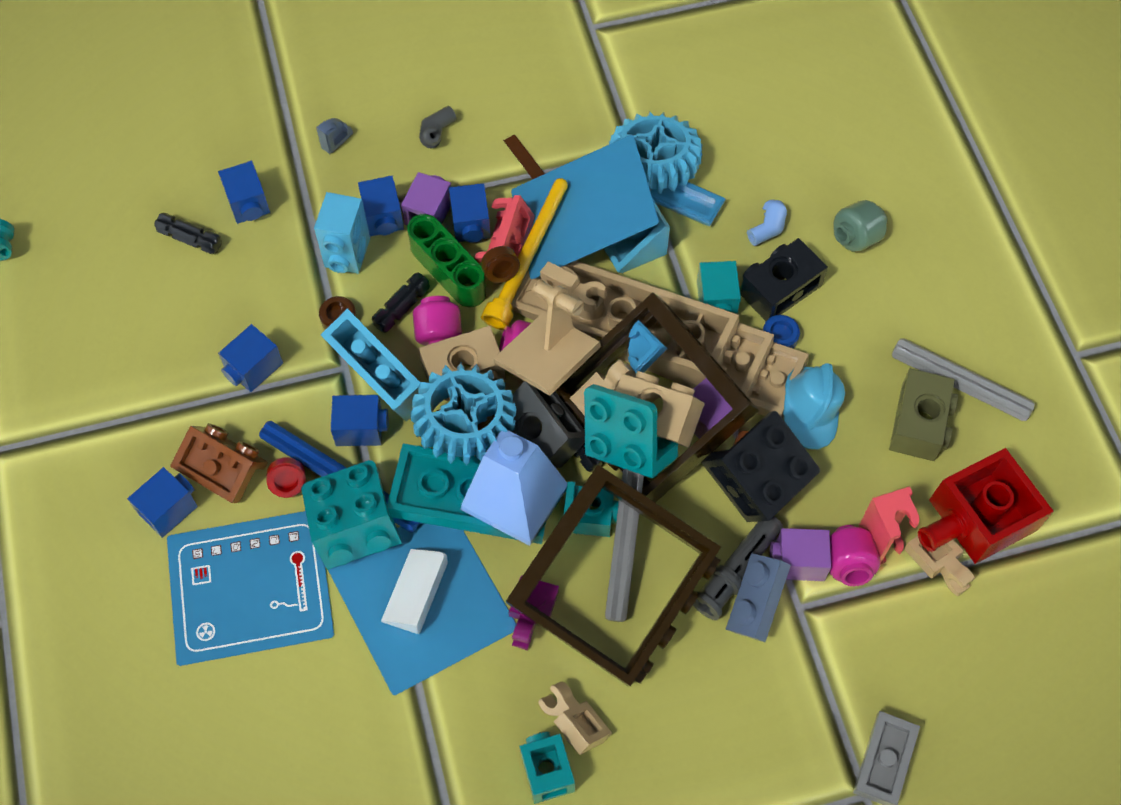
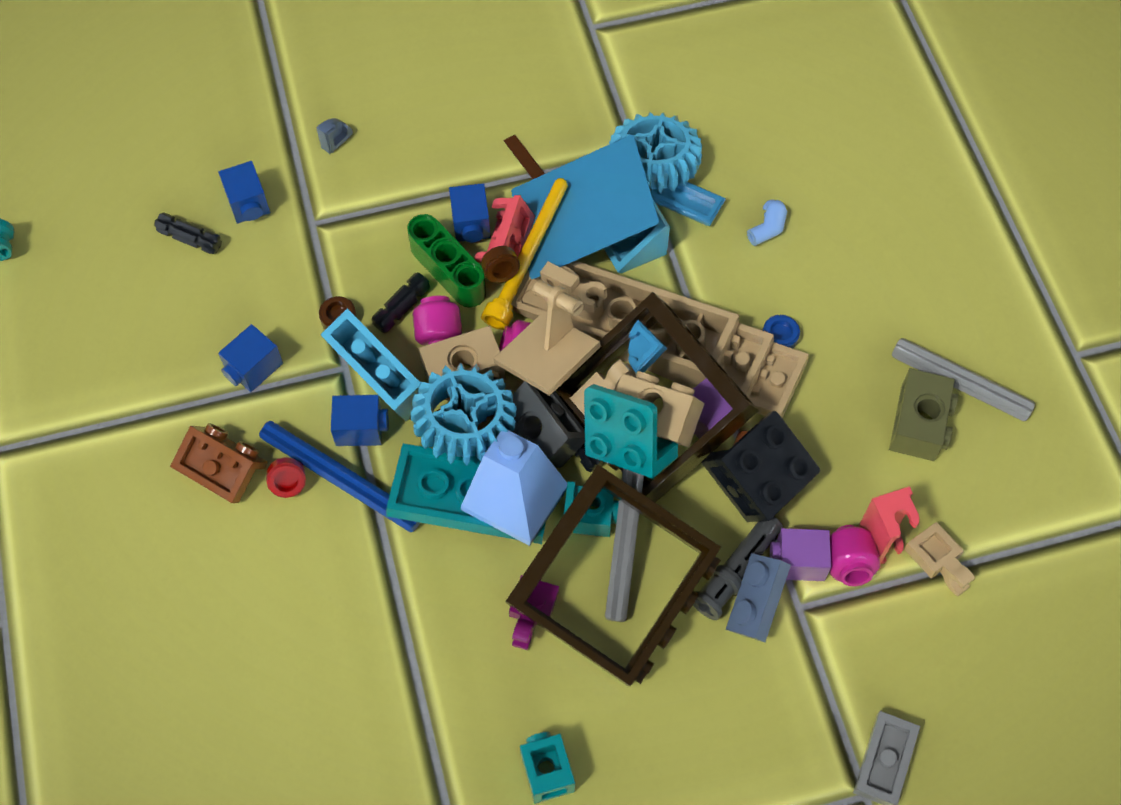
(163, 501): blue brick -> none
(247, 589): dark azure sticker -> none
(342, 233): medium azure brick -> none
(349, 515): teal bracket -> none
(381, 206): blue brick -> none
(415, 590): white slope -> none
(427, 196): medium lavender brick -> none
(432, 126): dark grey arm -> none
(461, 619): dark azure sticker -> none
(576, 721): tan plate -> none
(719, 285): teal brick -> none
(773, 296): black brick -> none
(813, 405): medium azure piece -> none
(861, 224): sand green head -> none
(985, 508): red brick -> none

